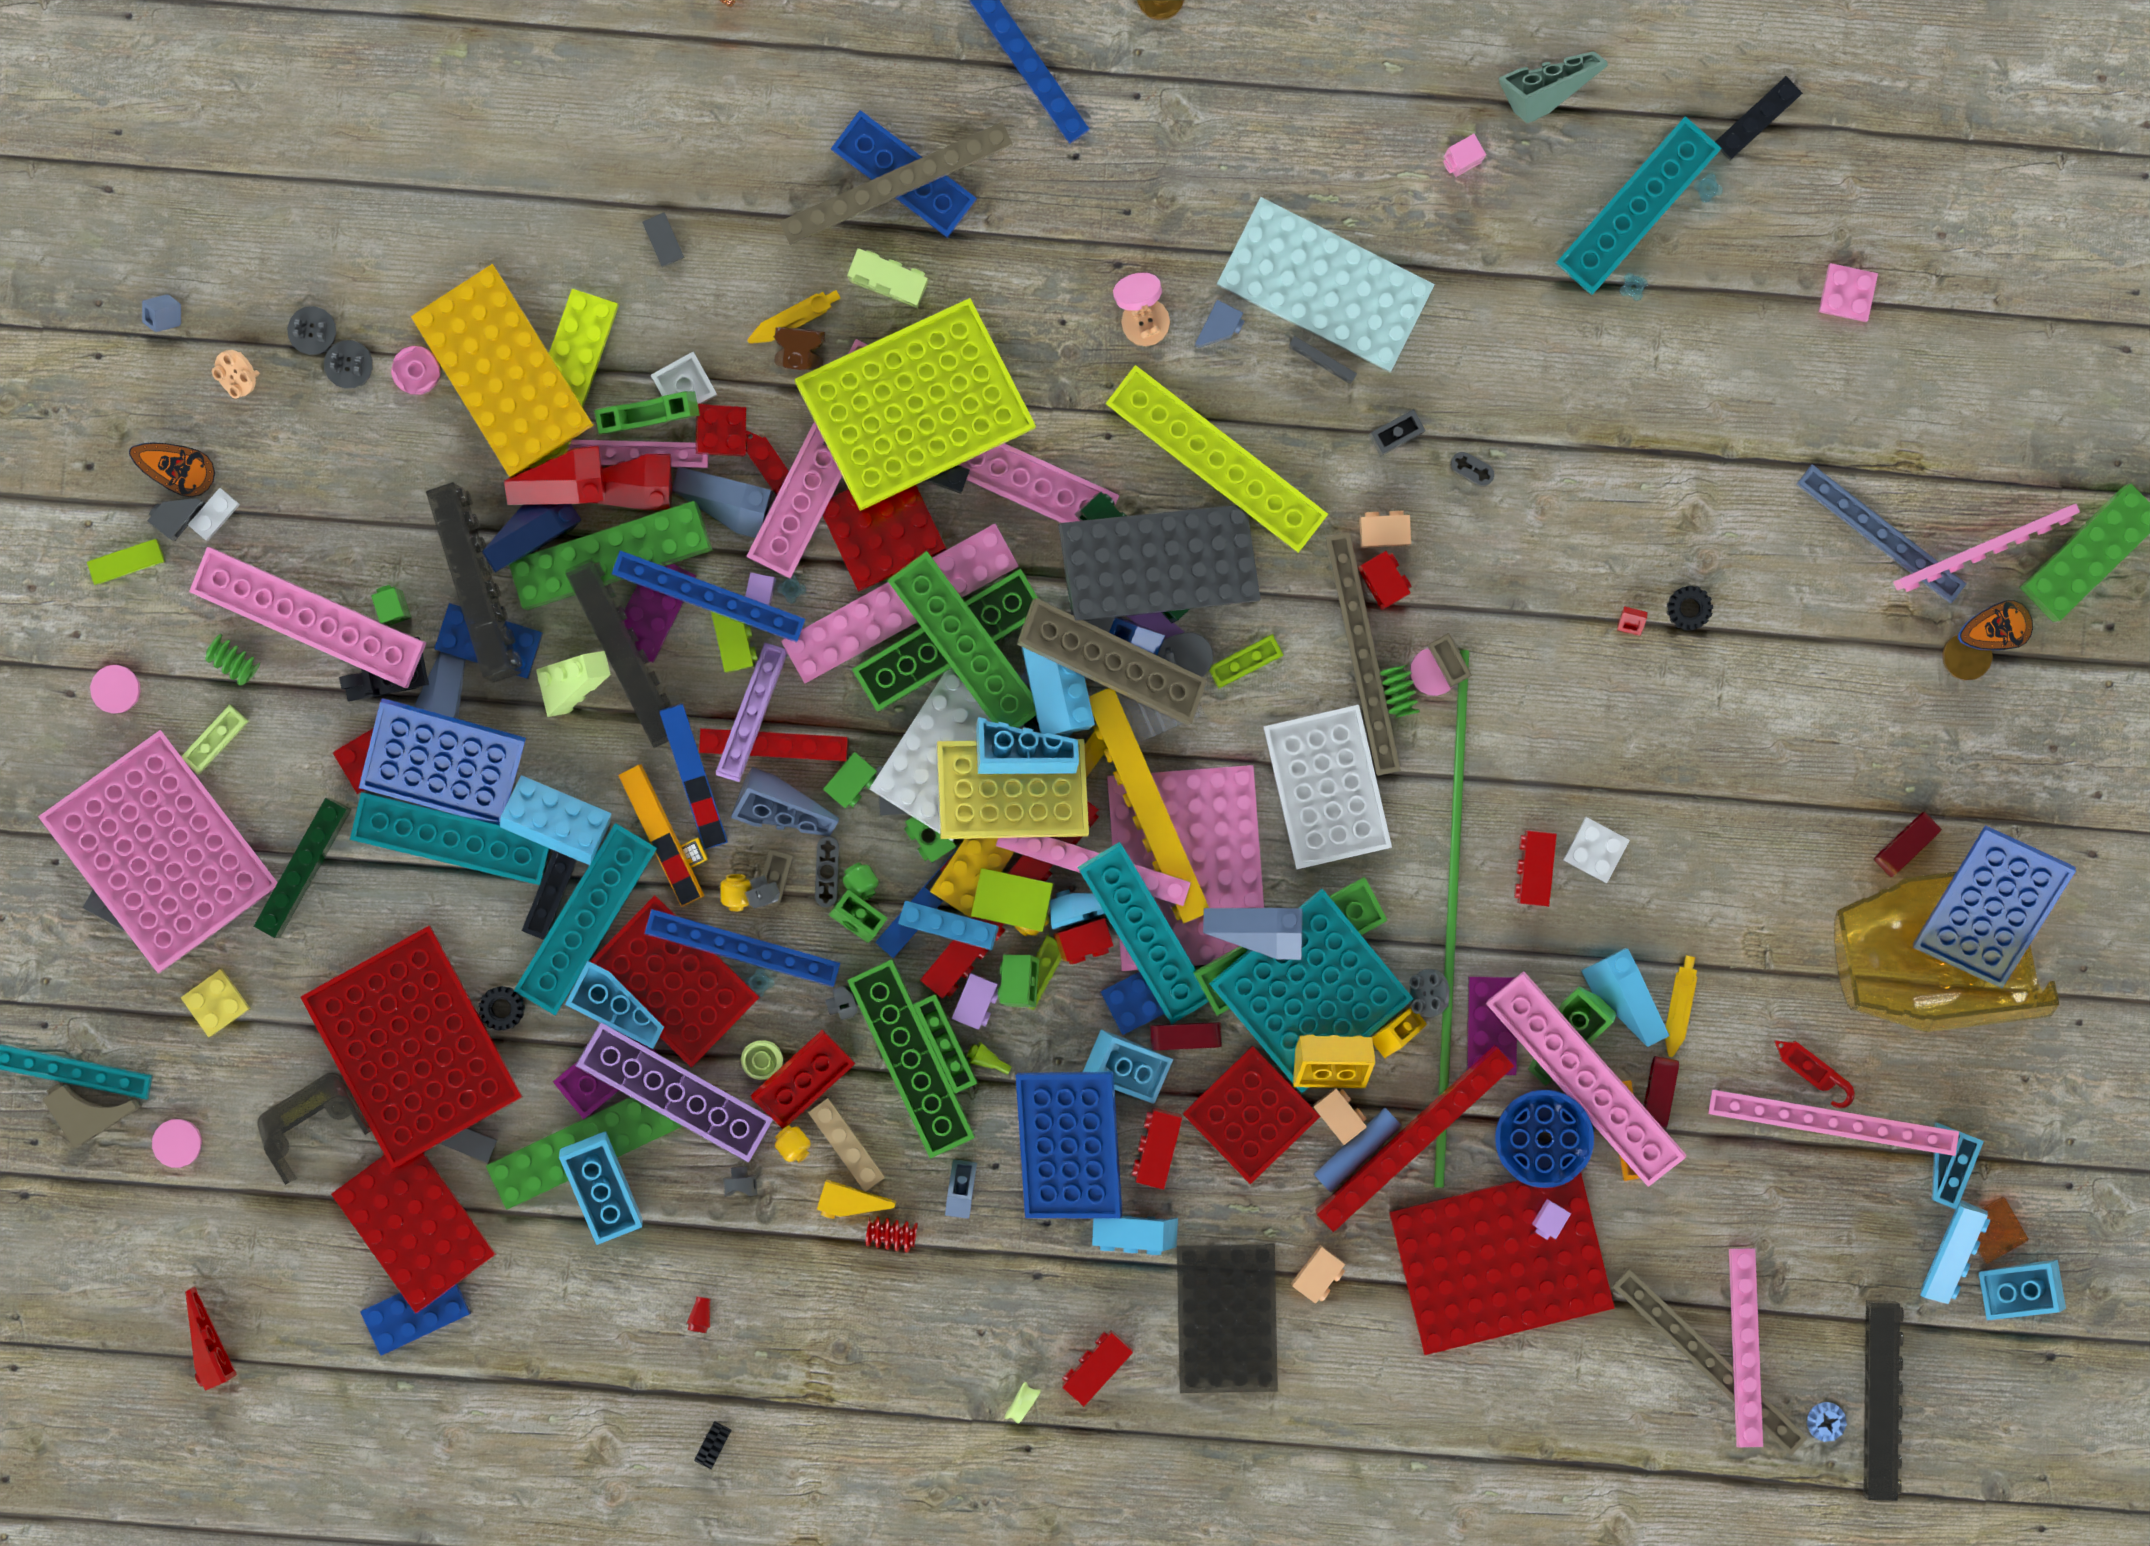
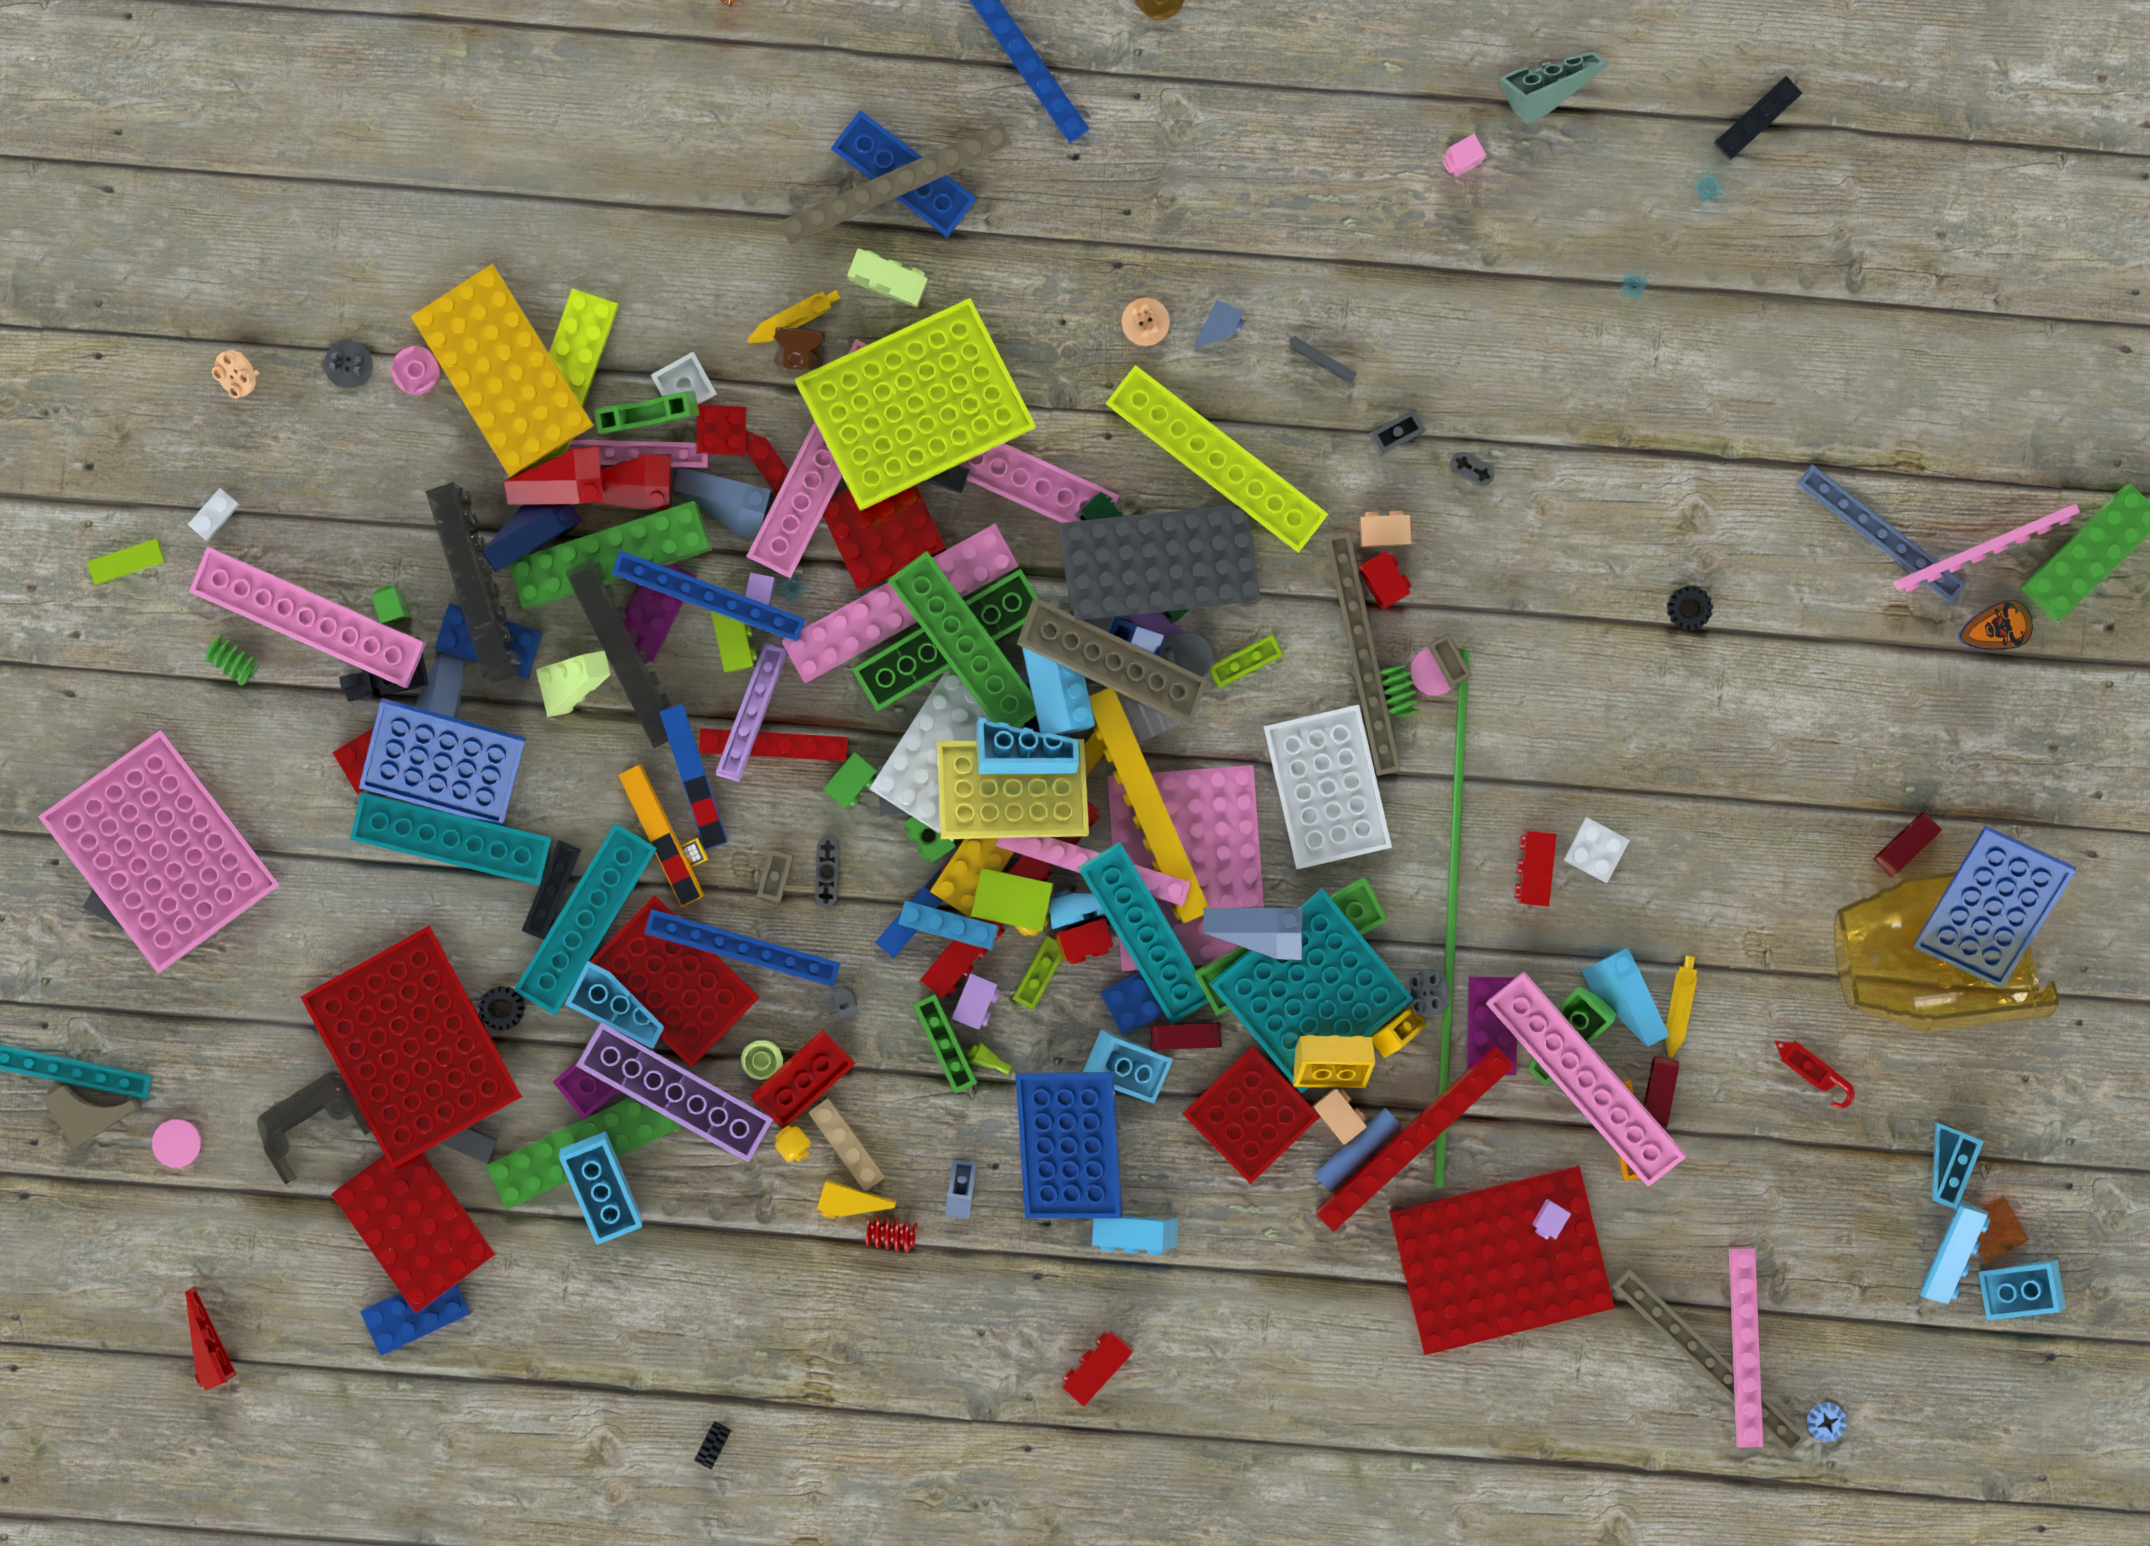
(115, 689): bright pink tile -> none
(161, 313): sand blue panel -> none
(174, 516): dark grey slope -> none
(175, 467): shield -> none
(214, 739): yellowish green tile -> none
(215, 1003): light yellow plate -> none
(302, 868): dark green brick -> none
(323, 331): dark grey plate -> none
(555, 820): medium azure brick -> none
(663, 239): dark grey tile -> none
(700, 1315): red cone -> none
(733, 892): yellow head -> none
(740, 1182): dark grey piece -> none
(759, 975): clear light blue plate -> none
(762, 892): dark grey piece -> none
(774, 802): sand blue wedge -> none
(858, 916): bright green brick -> none
(861, 880): bright green head -> none
(911, 1058): bright green brick -> none
(1019, 980): bright green brick -> none
(1022, 1403): yellowish green piece -> none
(1137, 291): bright pink tile -> none
(1157, 1148): red brick -> none
(1227, 1318): clear smoke plate -> none
(1318, 1274): light nougat brick -> none
(1325, 284): light aqua plate -> none
(1551, 1162): blue brick -> none
(1632, 620): plate -> none
(1638, 205): teal plate -> none
(1833, 1122): bright pink plate -> none
(1848, 292): bright pink plate -> none
(1882, 1400): clear smoke brick -> none
(1964, 661): pearl gold tile -> none

